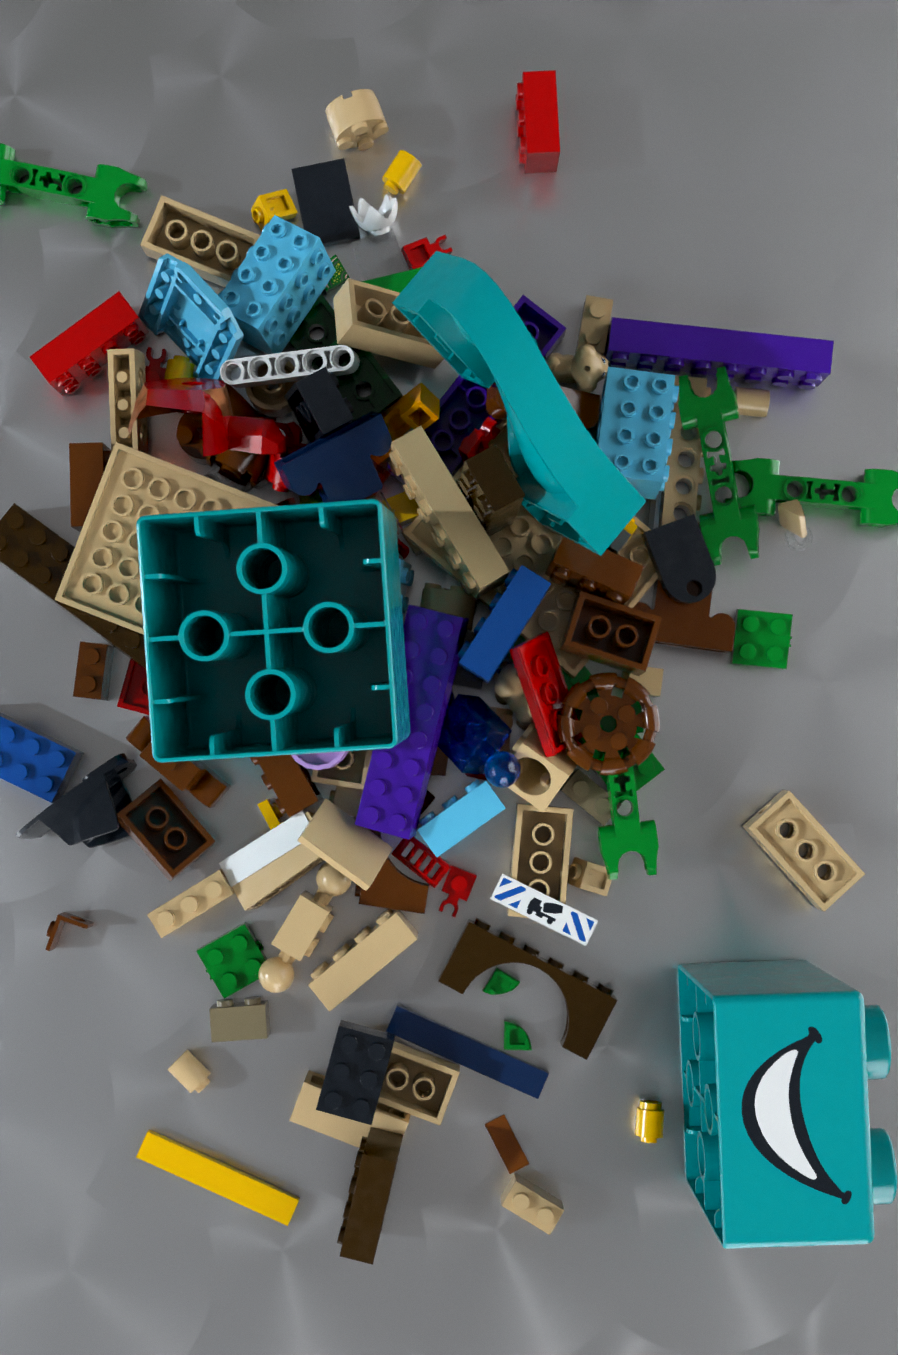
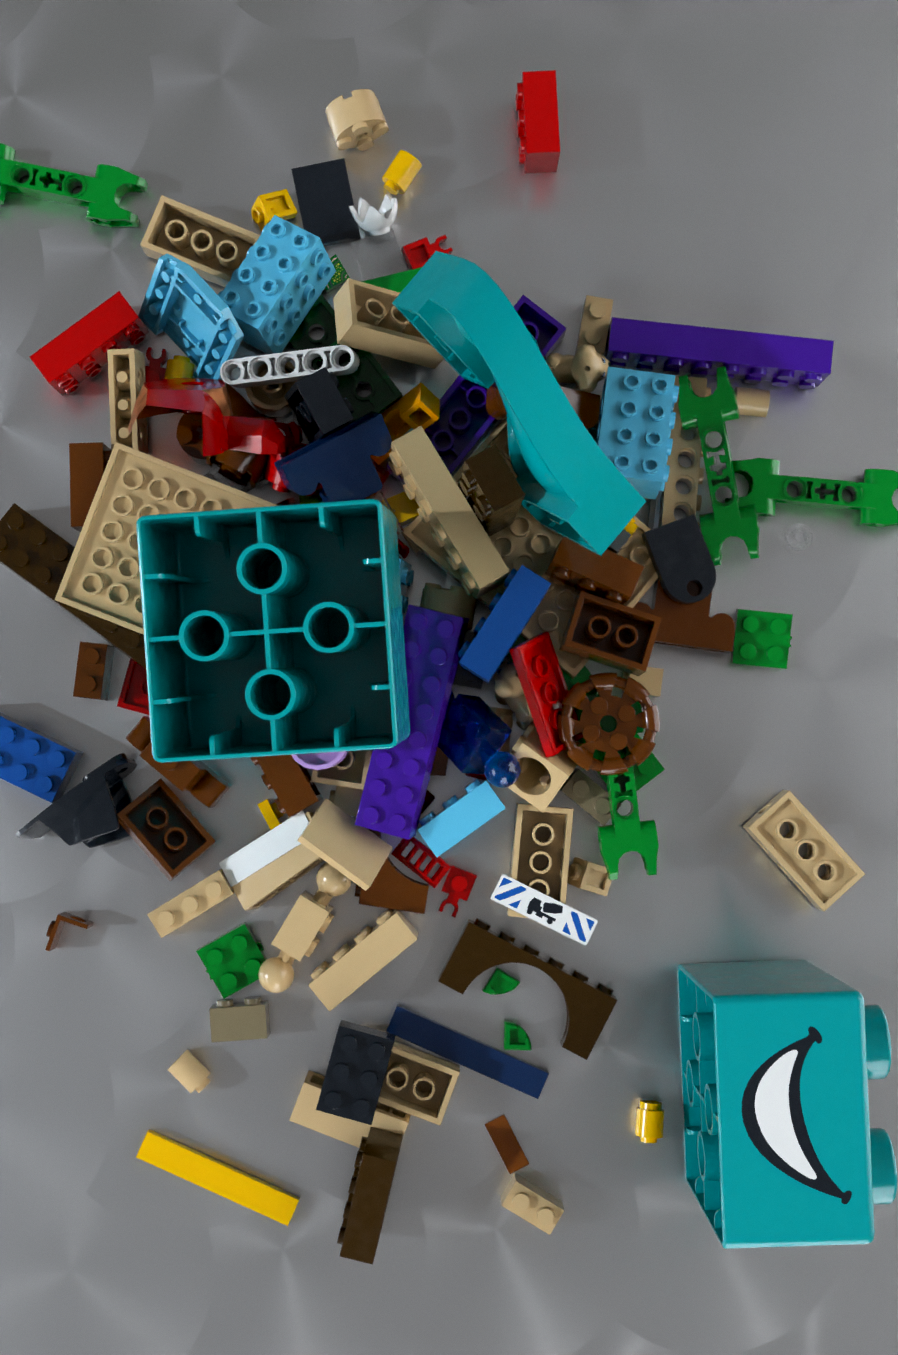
(478, 439): red plate -> none
(792, 517): tan slope -> none

